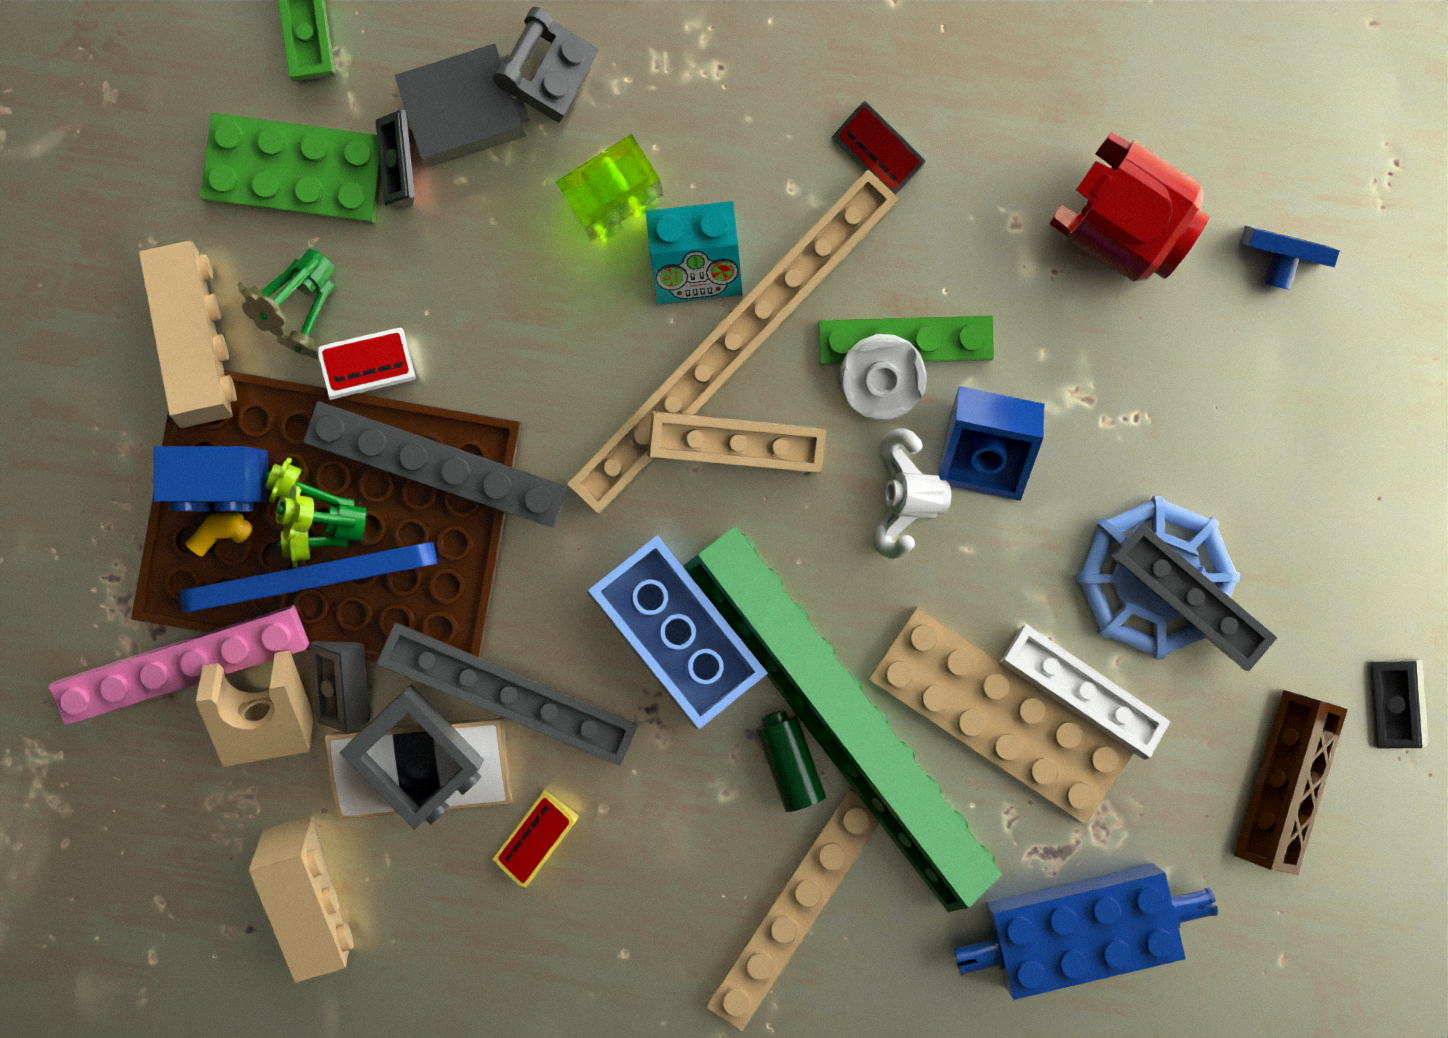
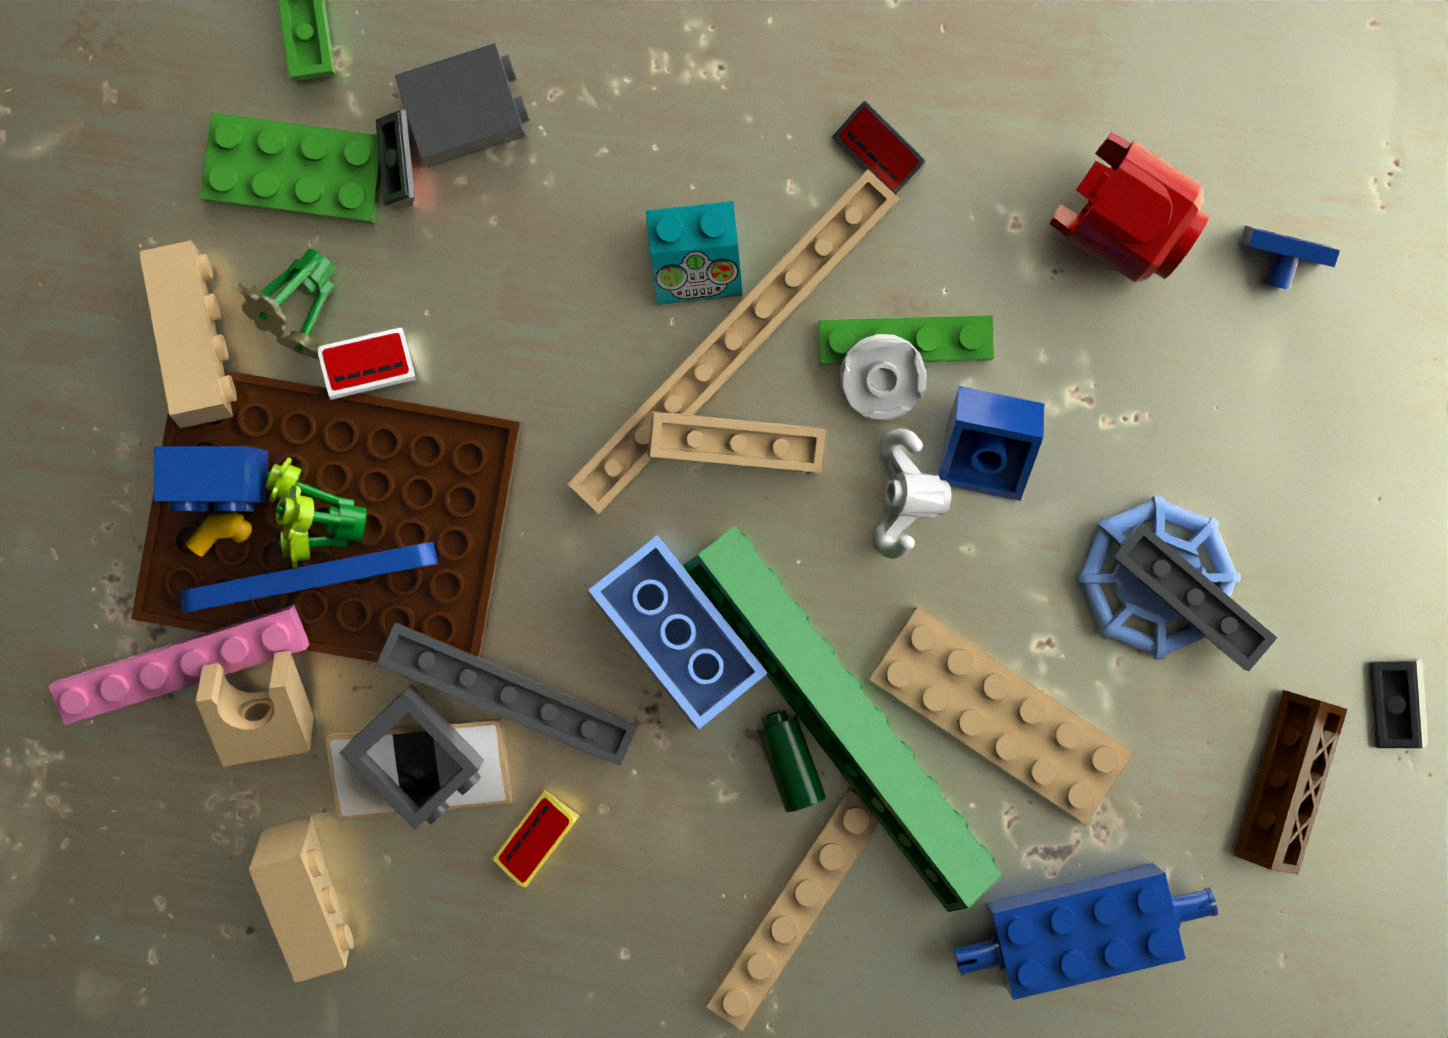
(340, 684): dark grey slope -> none
(435, 464): dark grey plate -> none
(557, 74): dark grey plate -> none
(611, 189): clear neon green brick -> none
(1085, 692): white plate -> none

